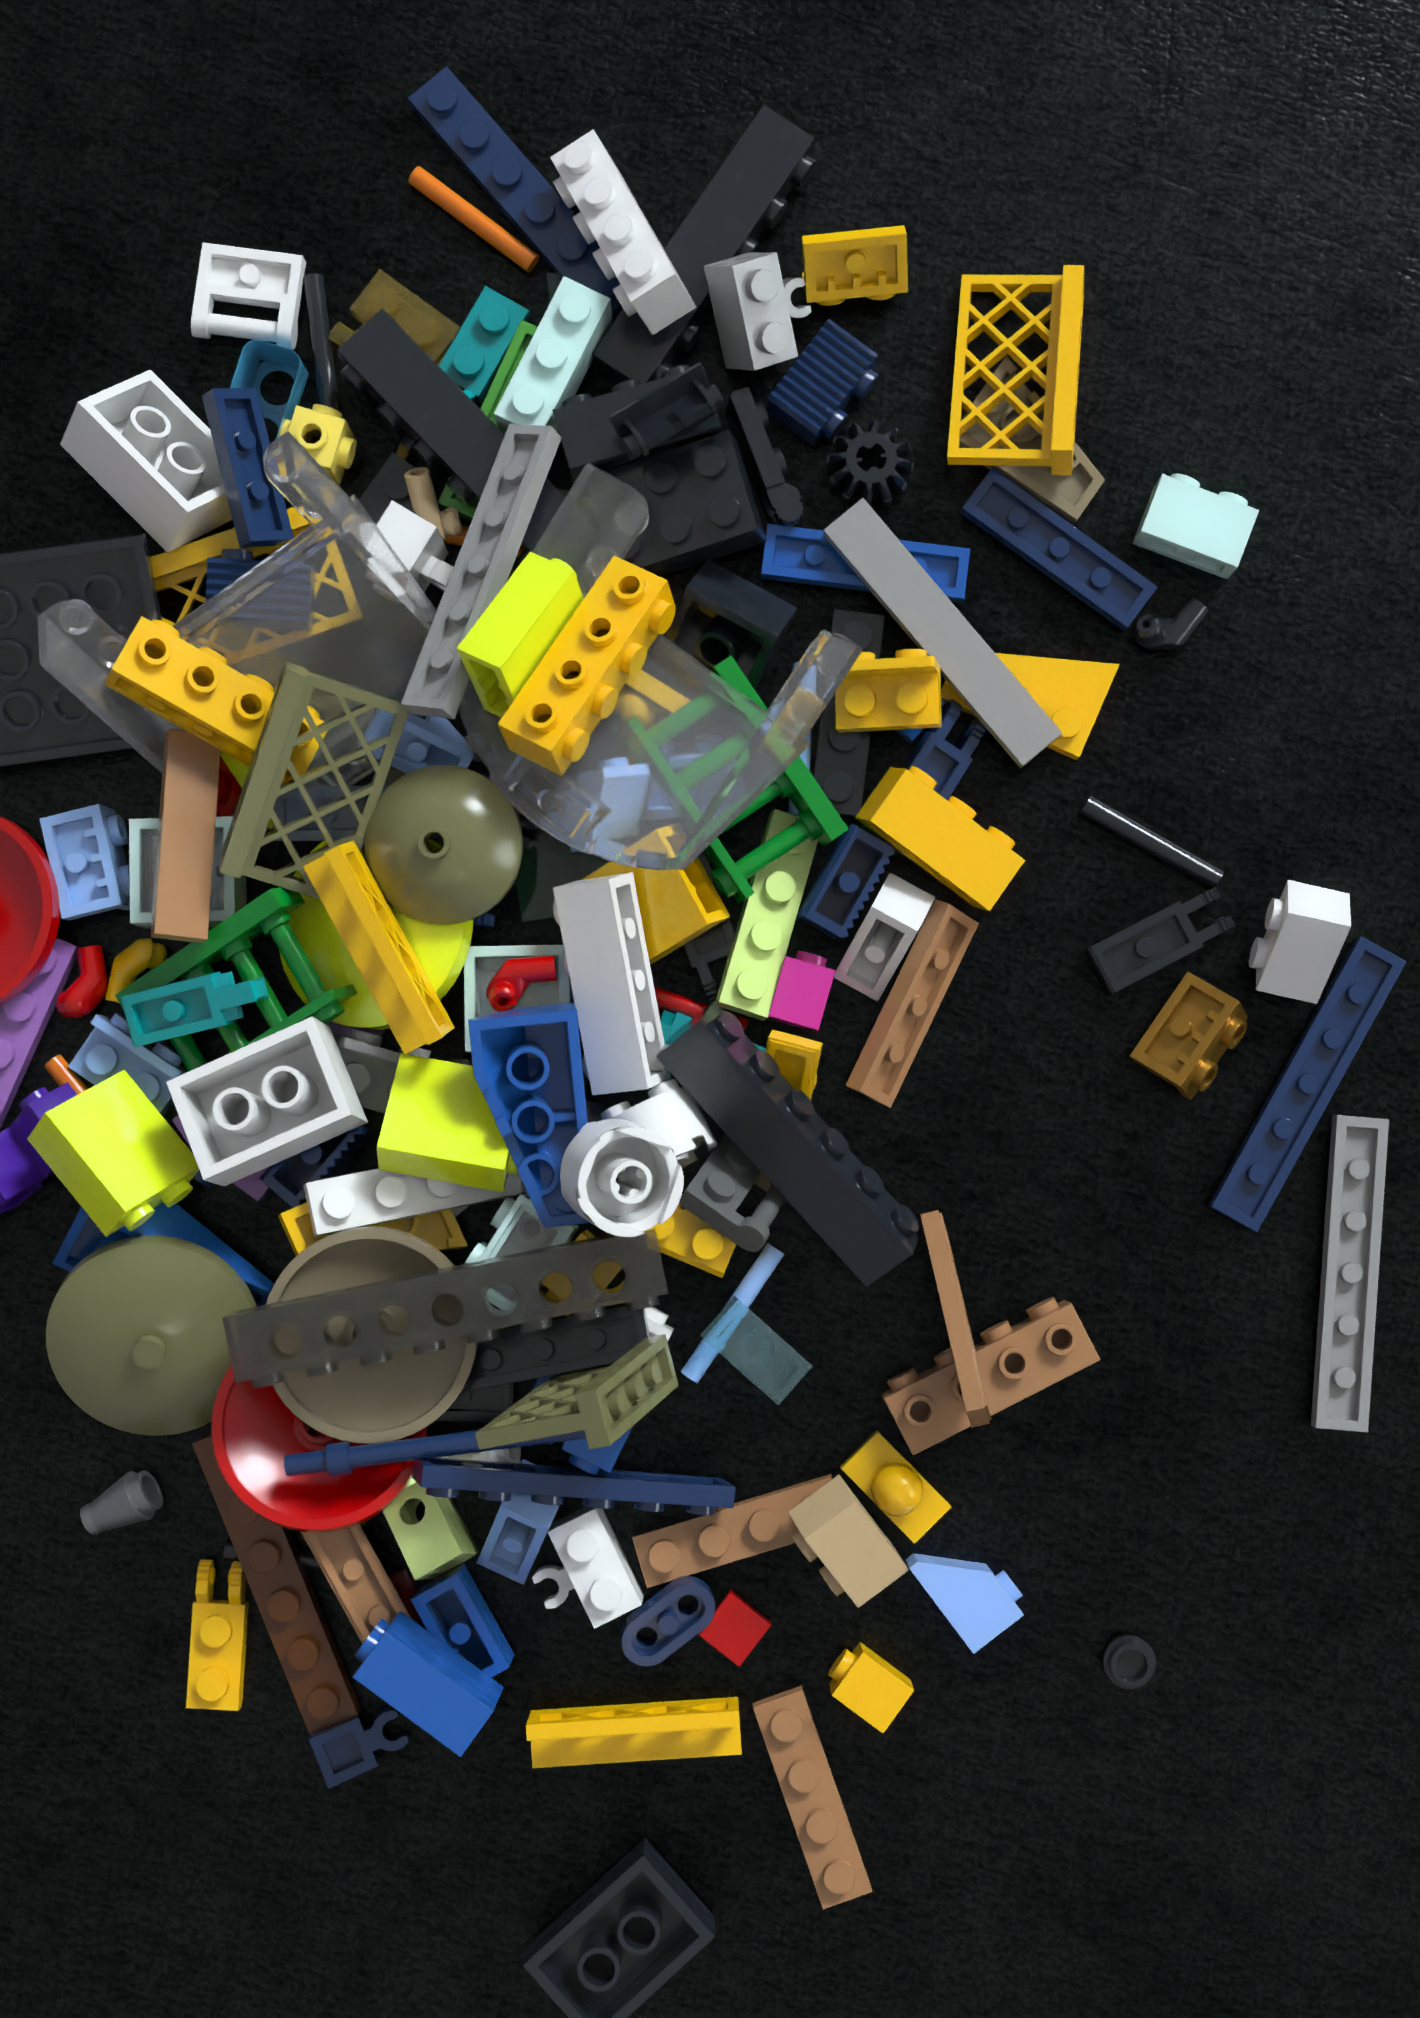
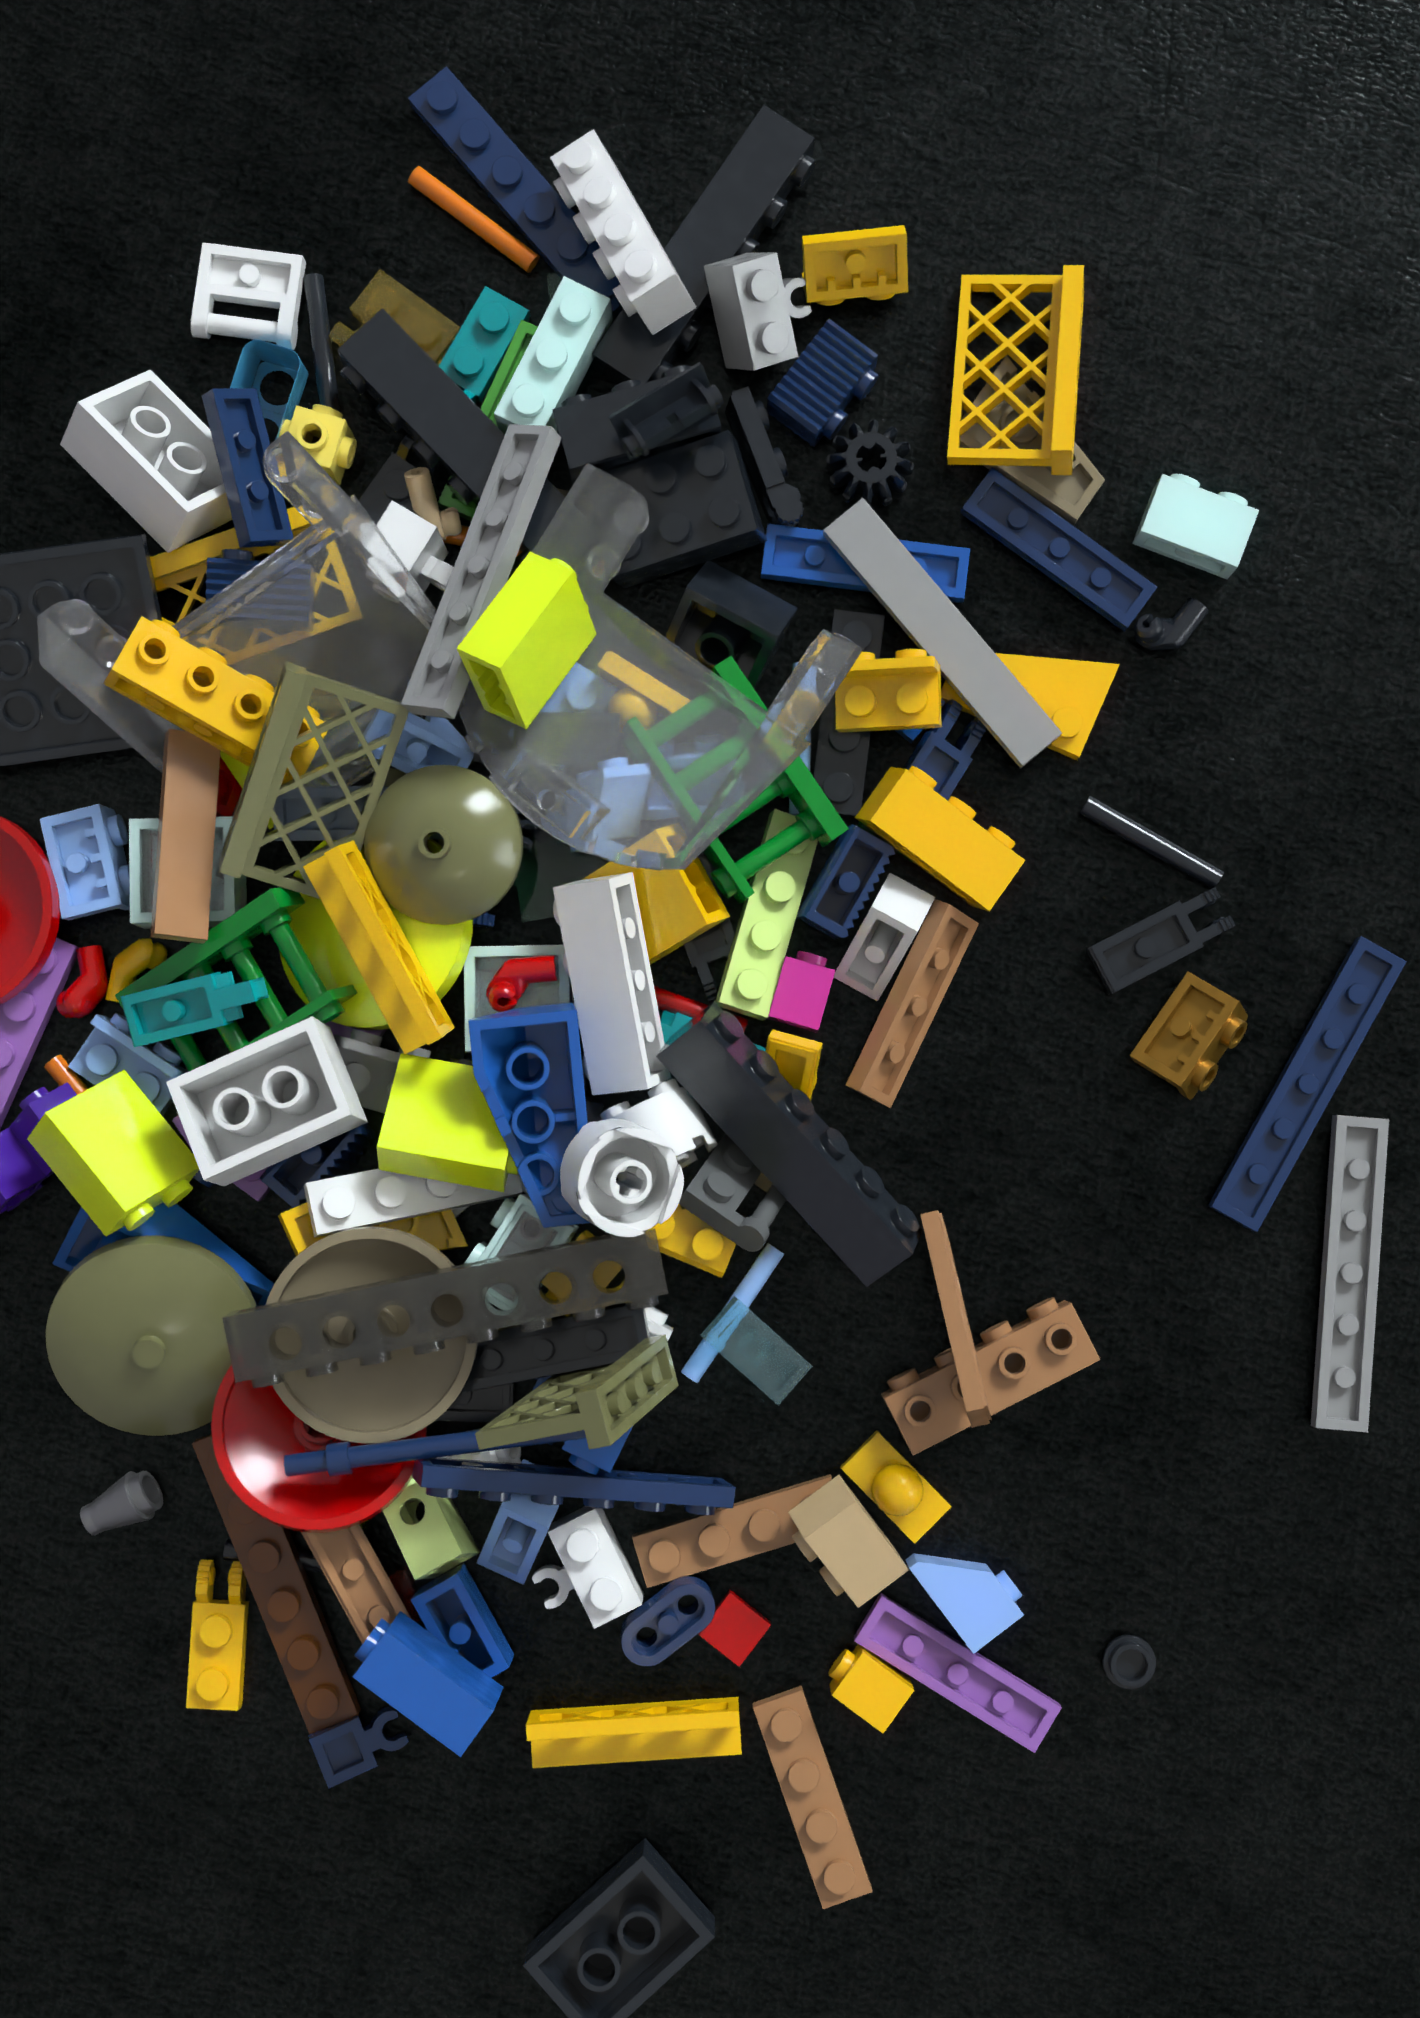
(588, 666): yellow brick -> none
(957, 1673): none -> medium lavender plate
(1301, 941): white brick -> none

